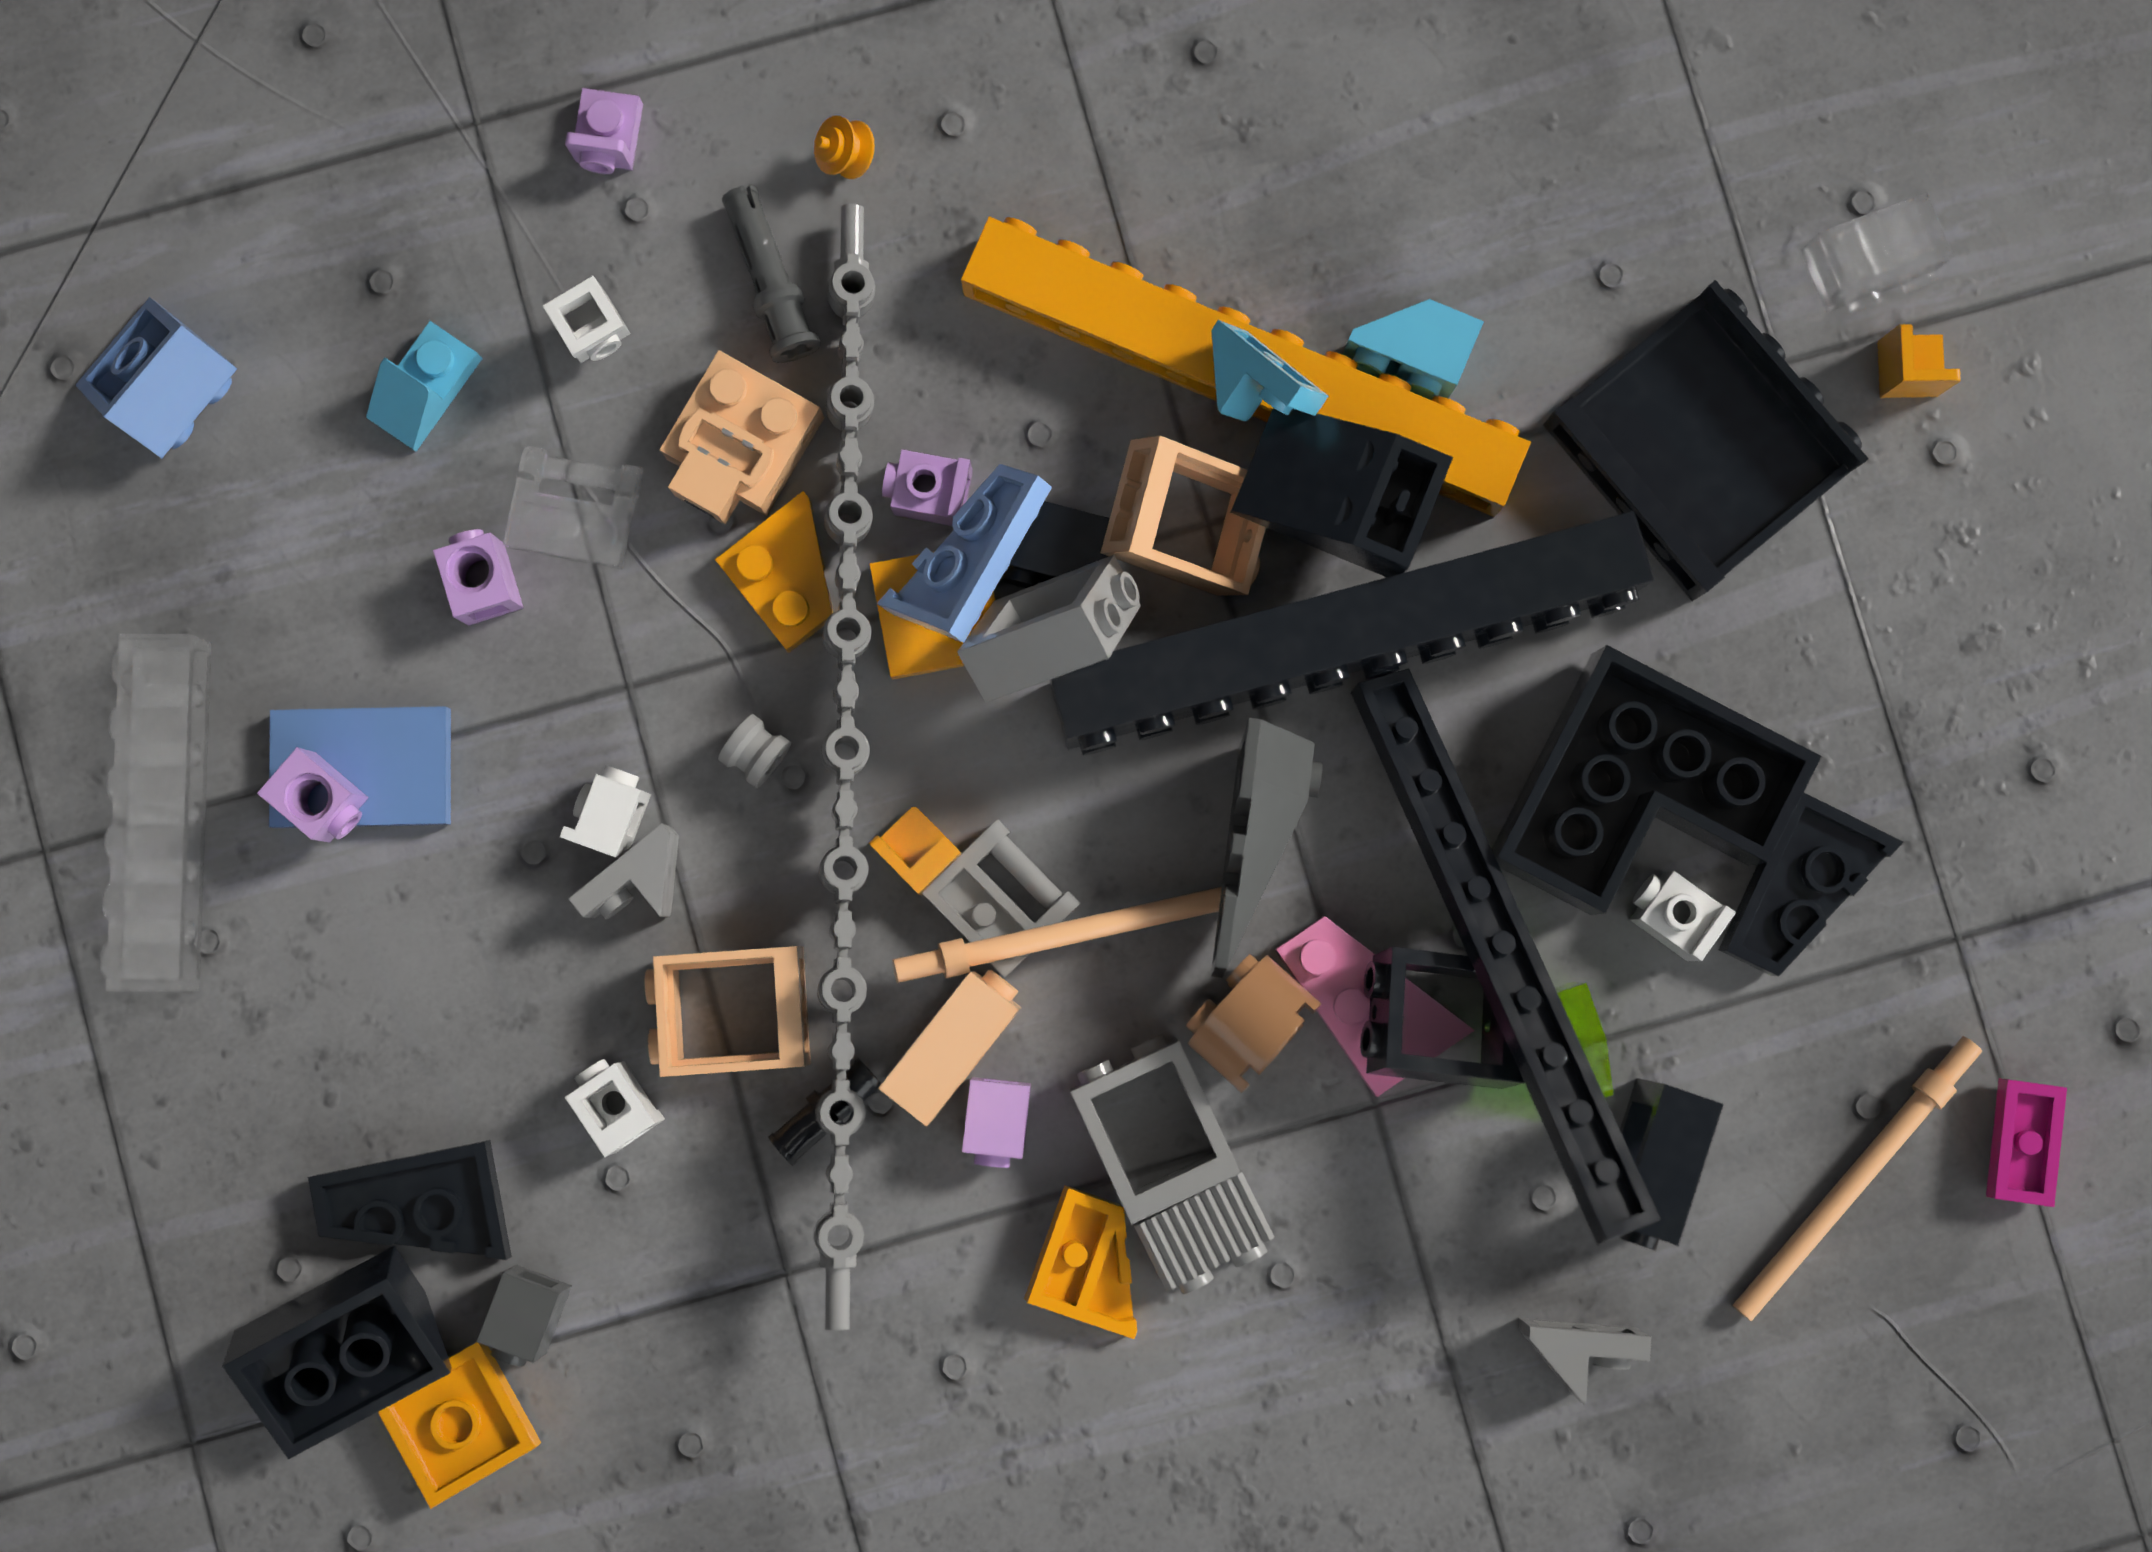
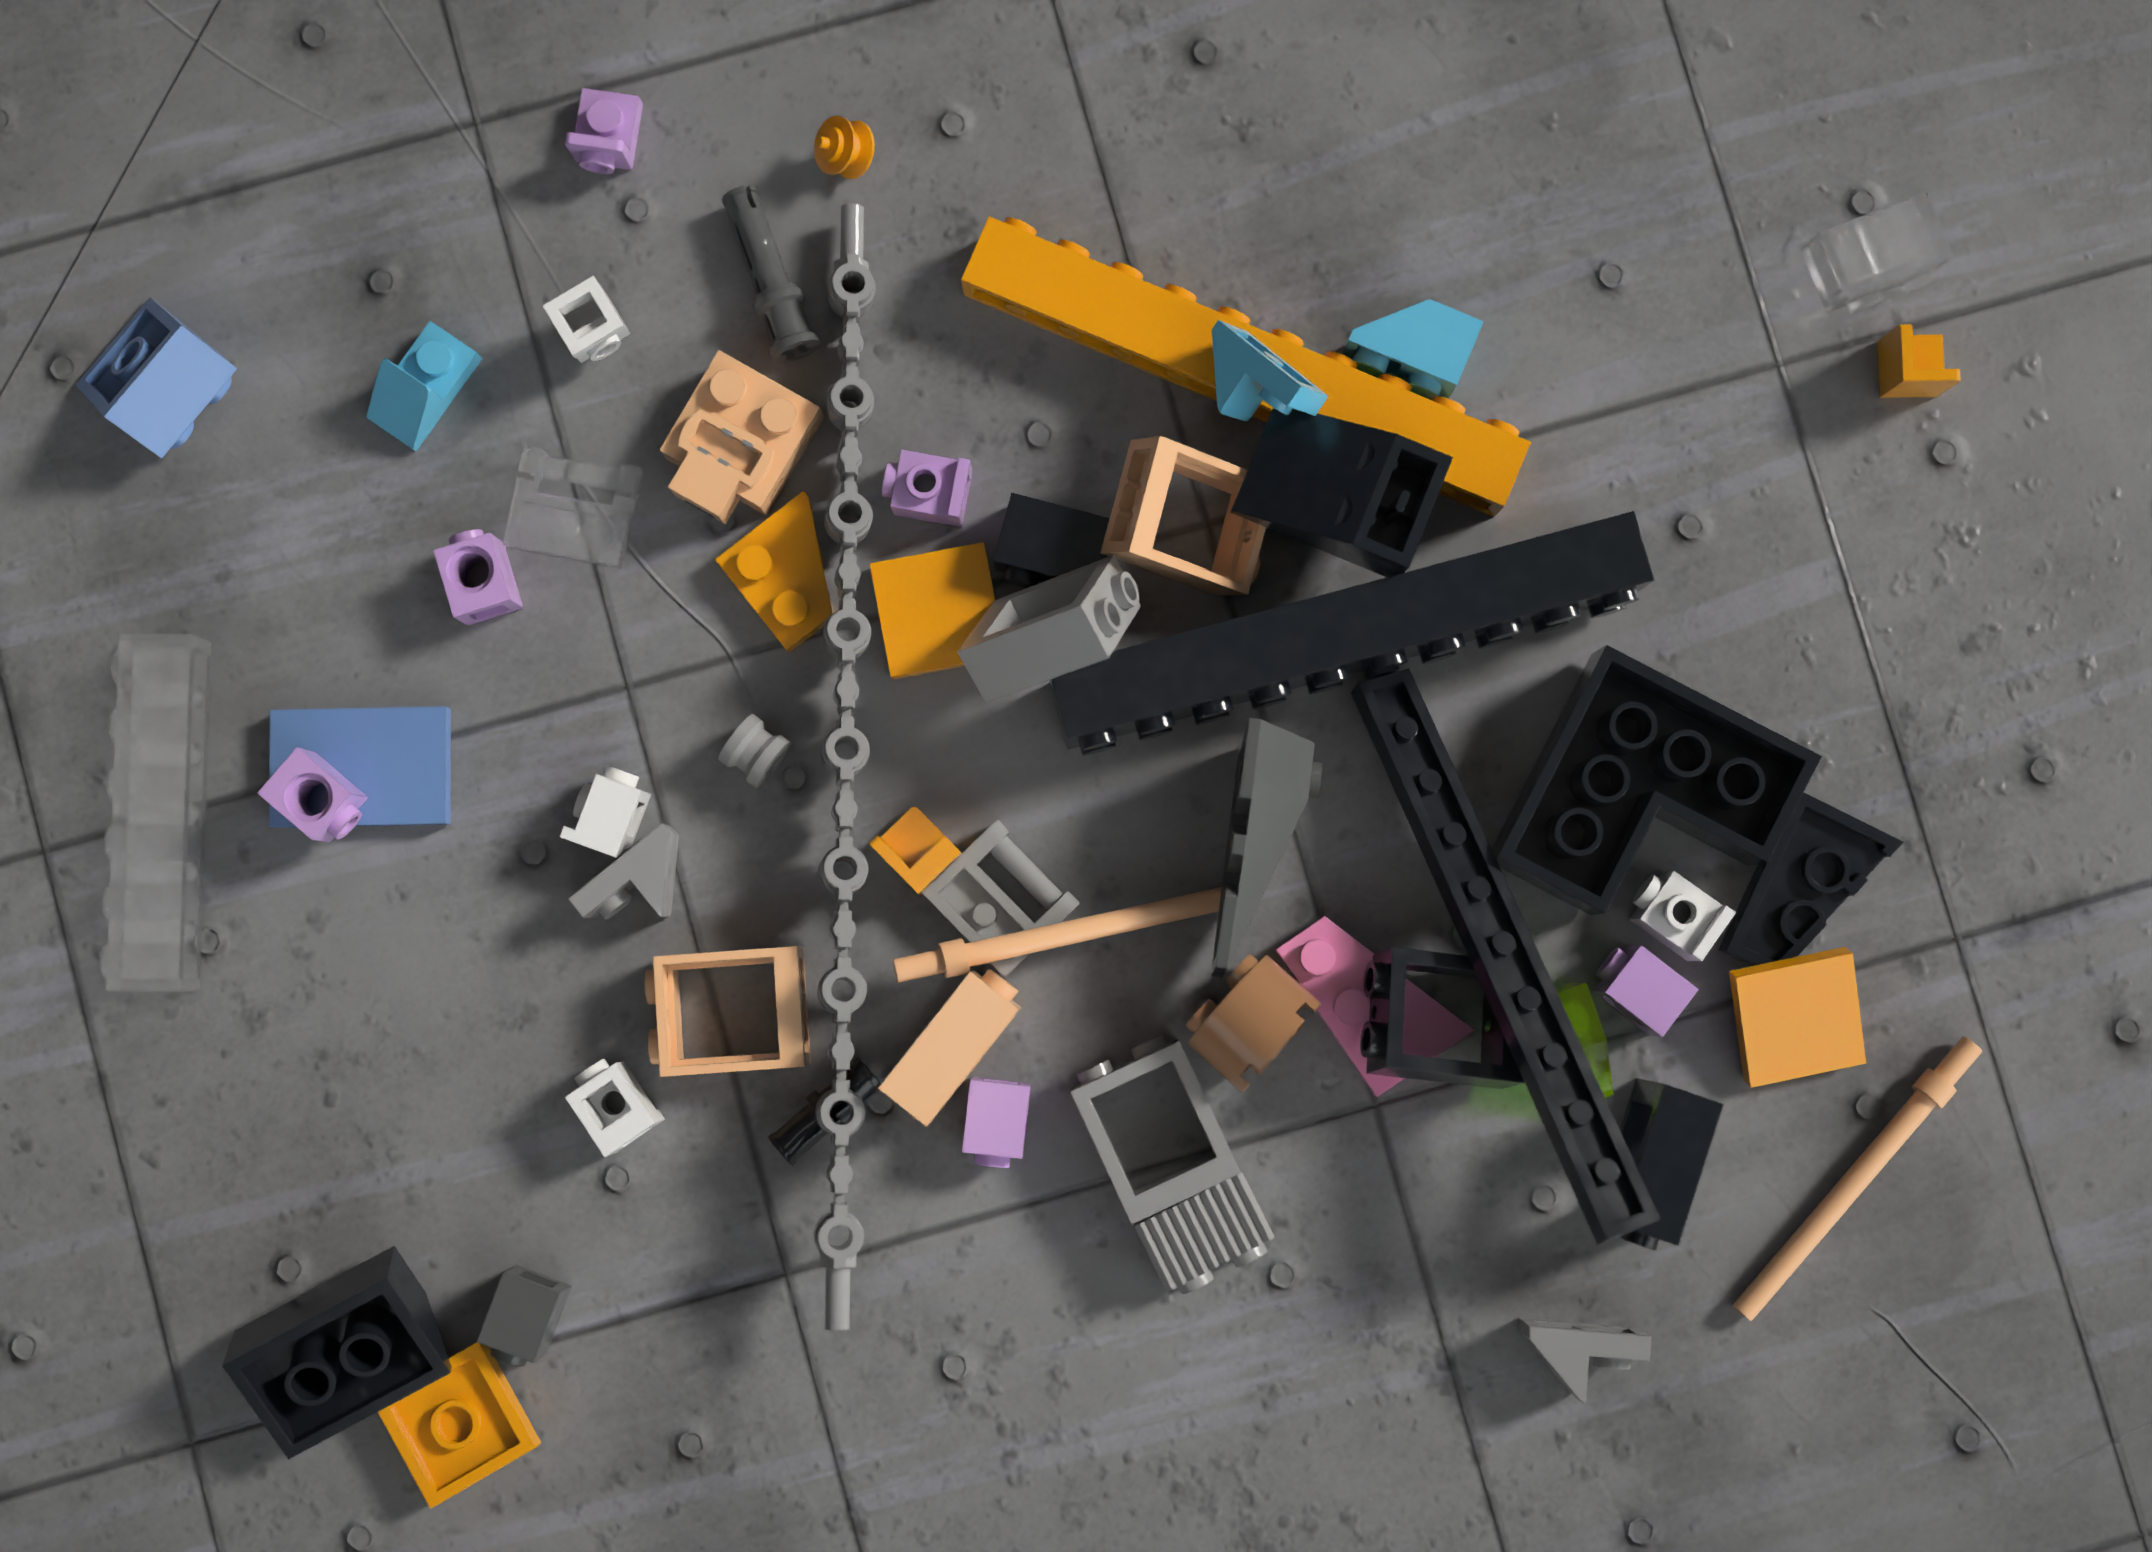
(420, 1200): black wing -> none
(967, 566): light blue wing -> none
(1085, 1264): light orange wing -> none
(1643, 989): none -> lavender brick
(1706, 439): black panel -> none
(1797, 1017): none -> light orange tile
(2026, 1142): dark pink plate -> none

